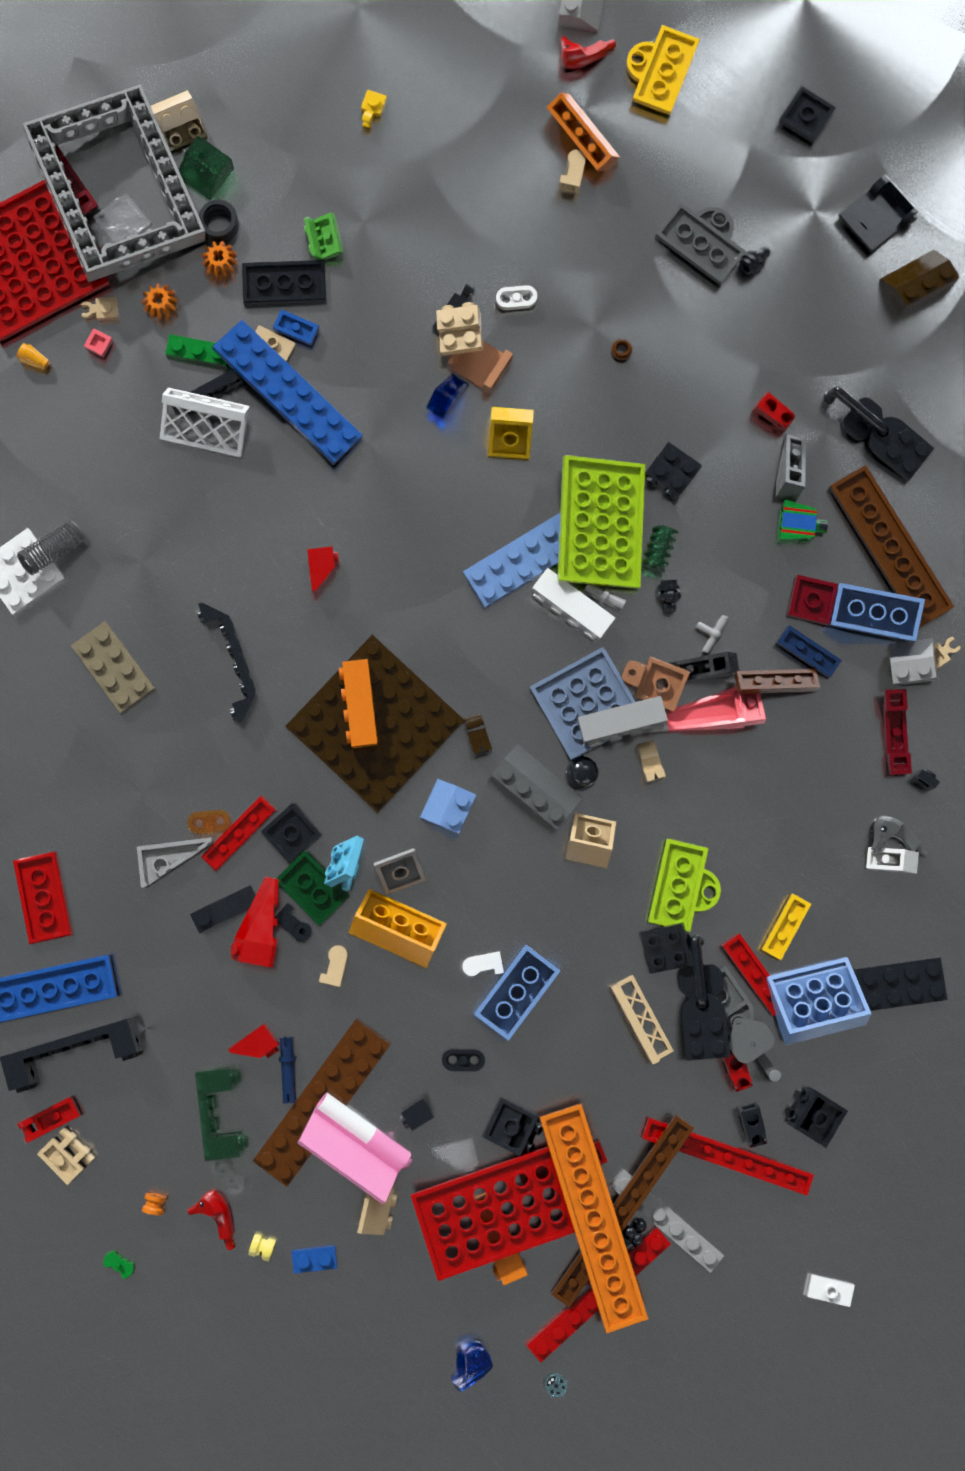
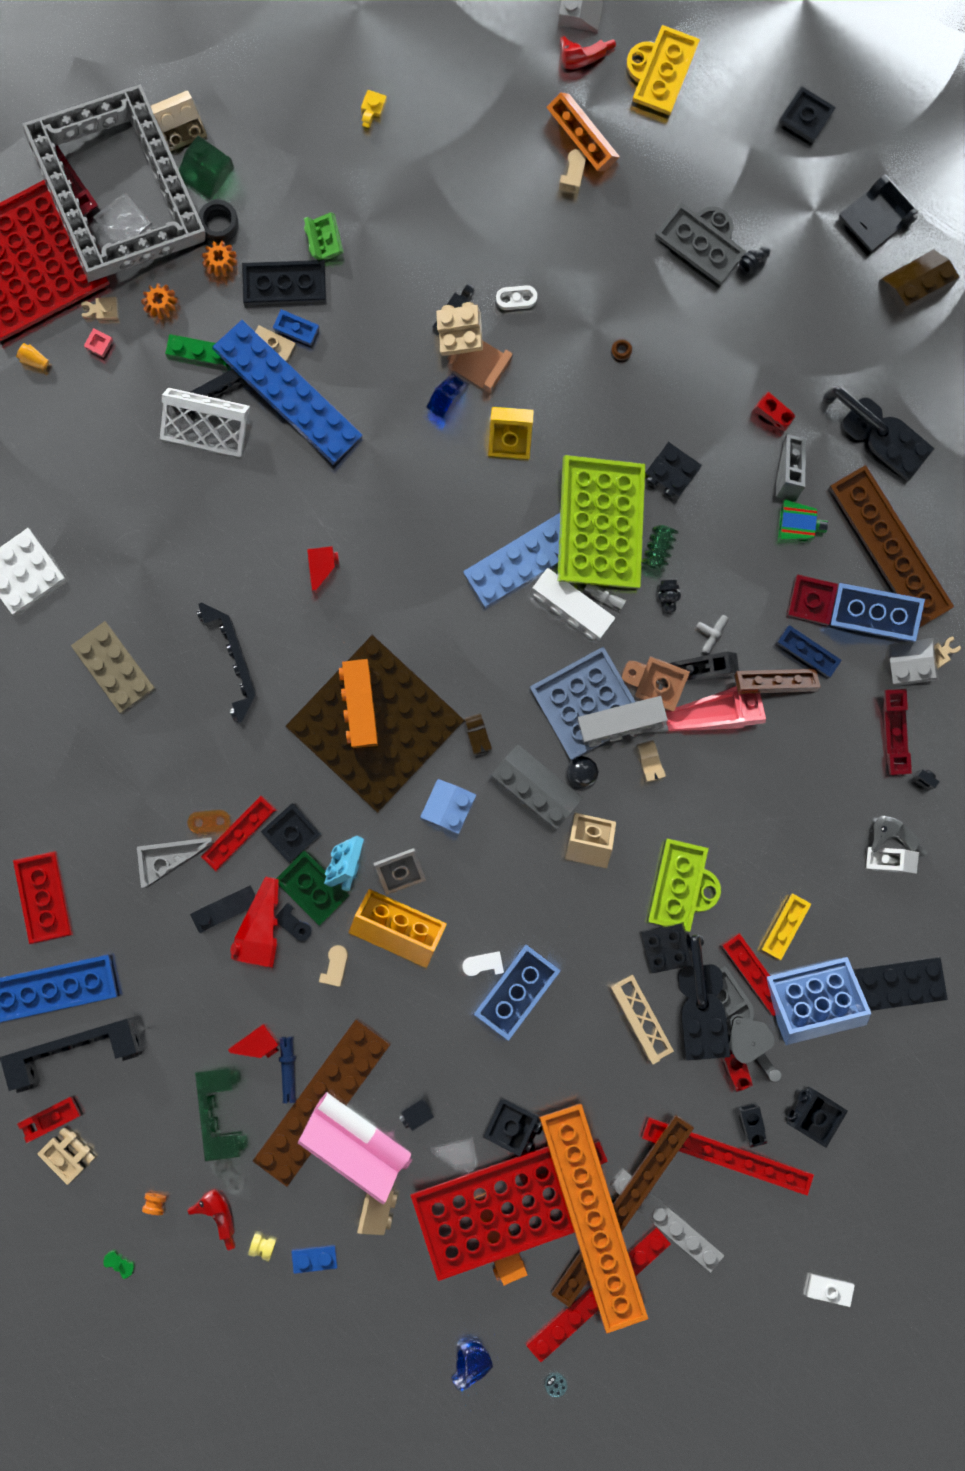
(60, 543): dark grey piece -> none
(463, 1060): black plate -> none
(632, 1234): black piece -> none

